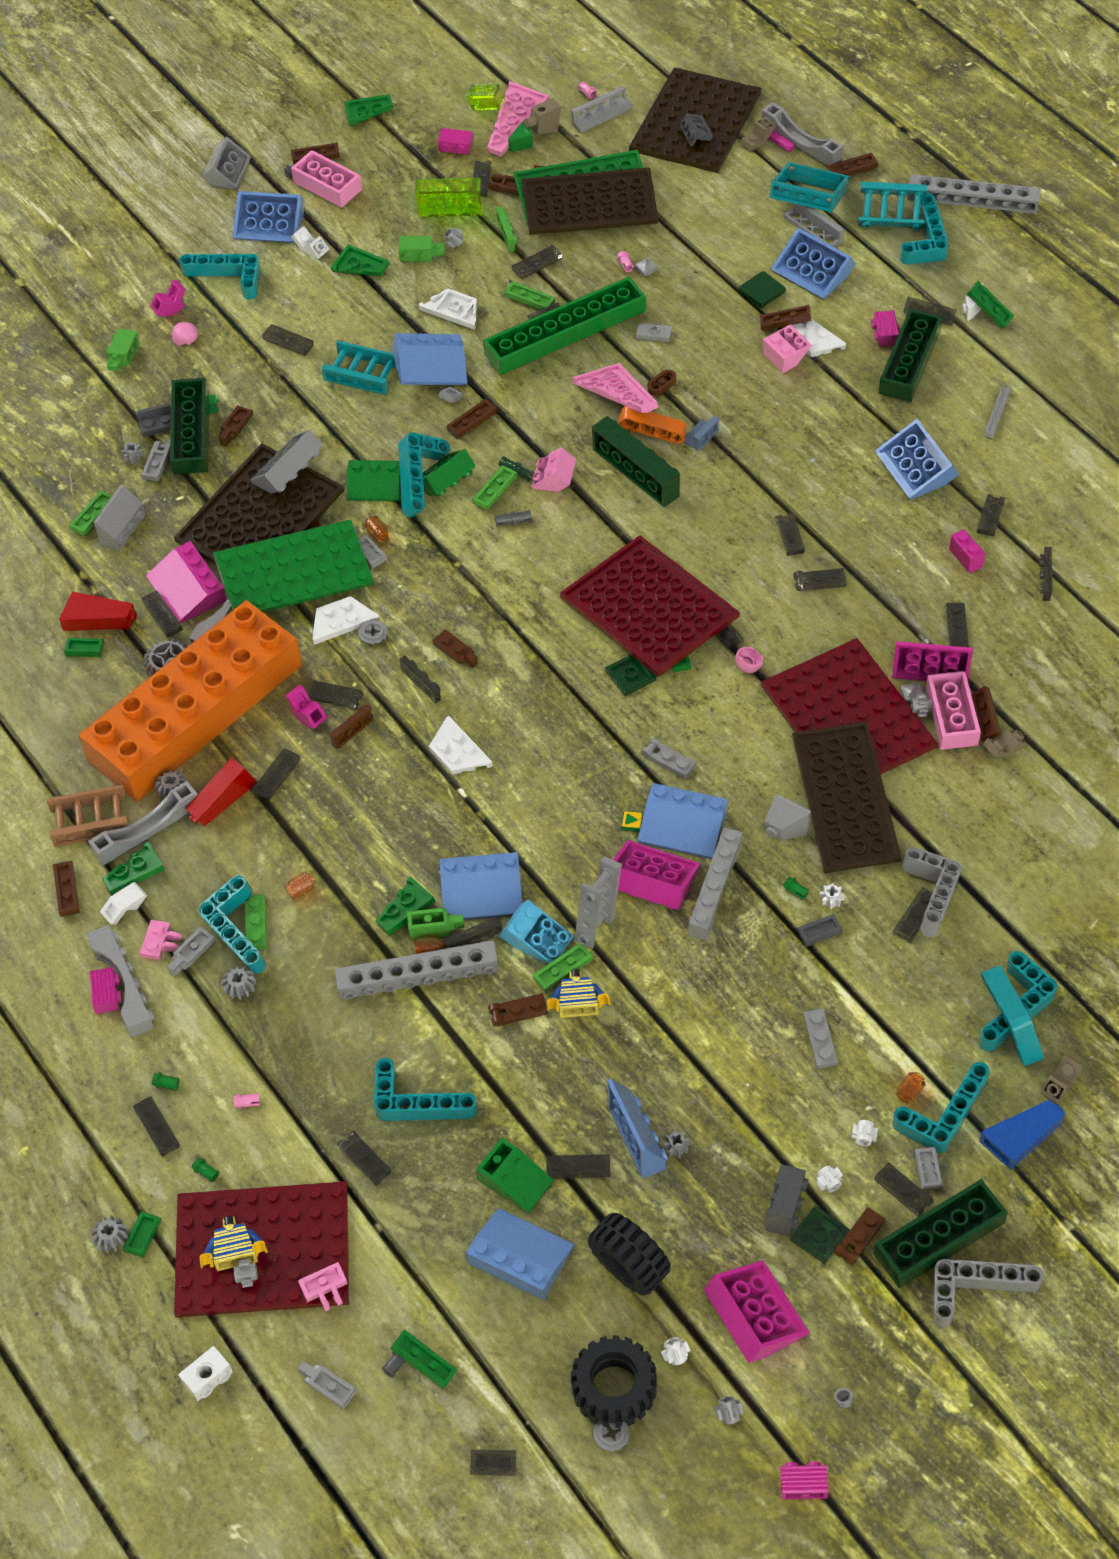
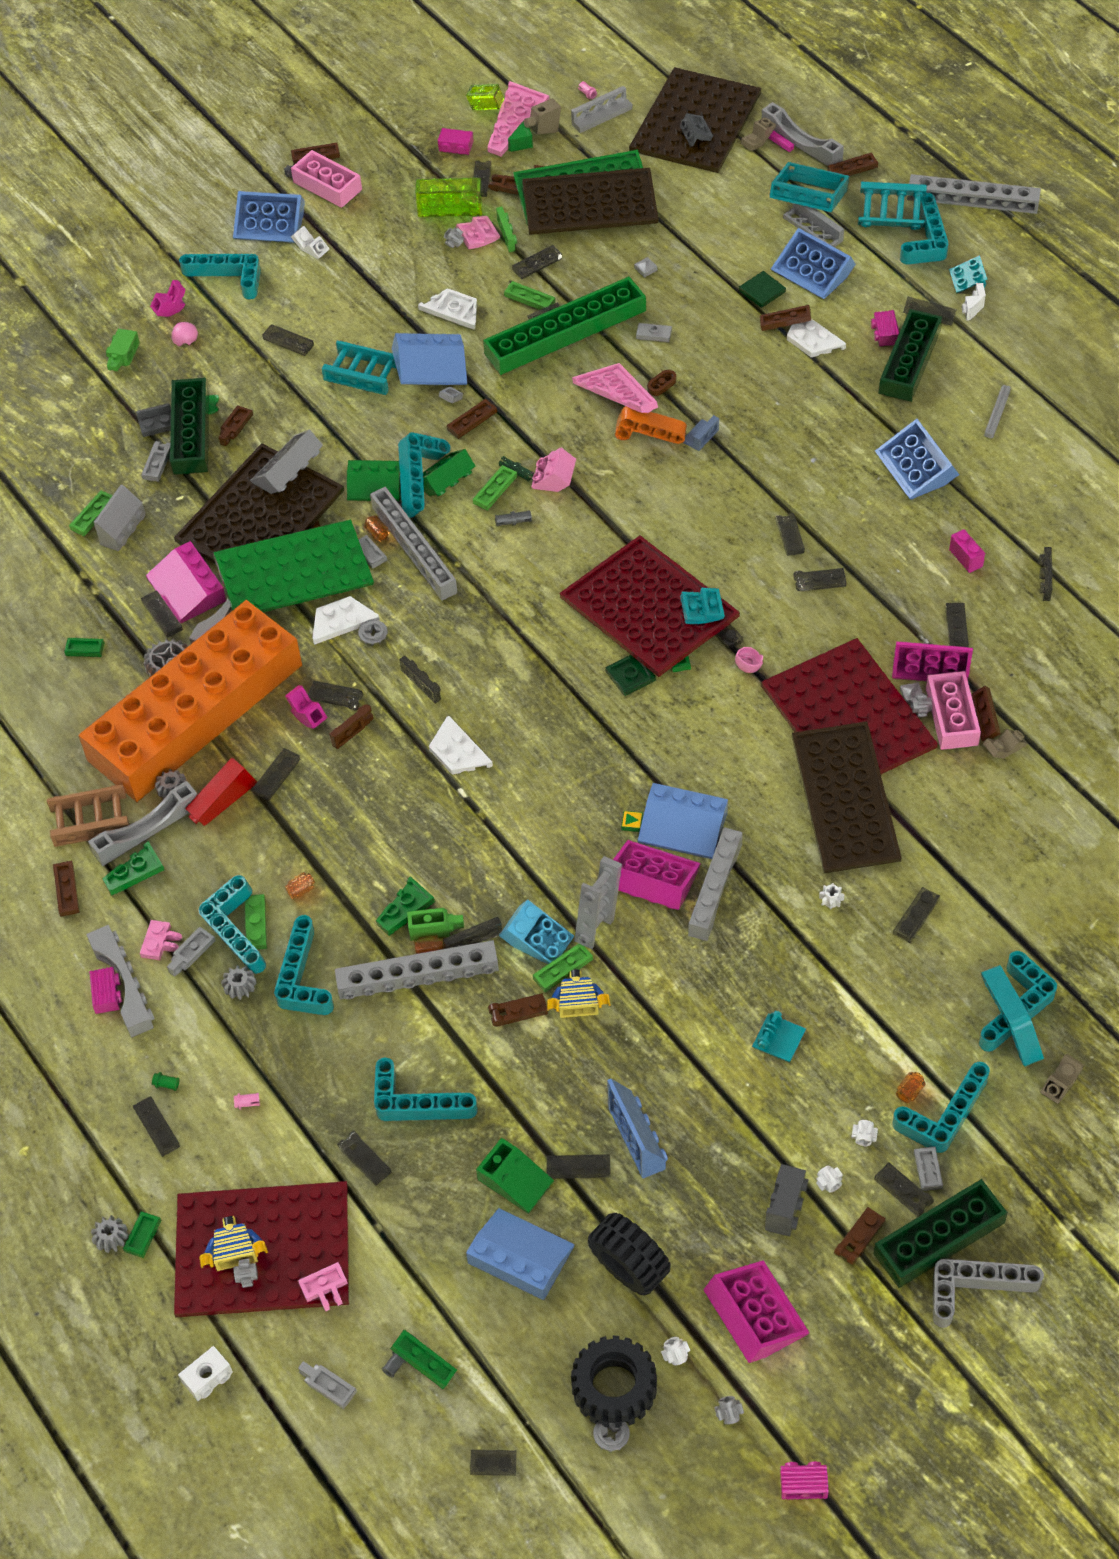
(96, 613): red slope -> none
(126, 899): white slope -> none
(132, 453): light grey gear -> none
(201, 1167): green pin -> none
(226, 165): light grey slope -> none
(295, 970): none -> teal beam
(361, 262): green wing -> none
(366, 108): green wing -> none
(414, 543): none -> light grey brick
(419, 248): bright green hinge -> none
(455, 648): reddish brown hinge -> none
(478, 232): none -> bright pink slope
(481, 885): medium blue slope -> none
(623, 258): bright pink pin -> none
(636, 461): dark green brick -> none
(668, 758): light grey plate -> none
(676, 1144): light grey gear -> none
(702, 606): none -> teal slope
(779, 1037): none -> teal hinge
(785, 348): bright pink slope -> none
(786, 819): light grey slope -> none
(796, 888): green pin -> none
(819, 930): dark grey tile -> none
(819, 1234): clear green tile -> none
(820, 1038): light grey plate -> none
(842, 1395): light grey hinge -> none
(939, 870): light grey beam -> none
(968, 274): none -> teal hinge
(990, 304): green plate -> none
(990, 515): clear smoke plate -> none
(1022, 1133): blue slope -> none

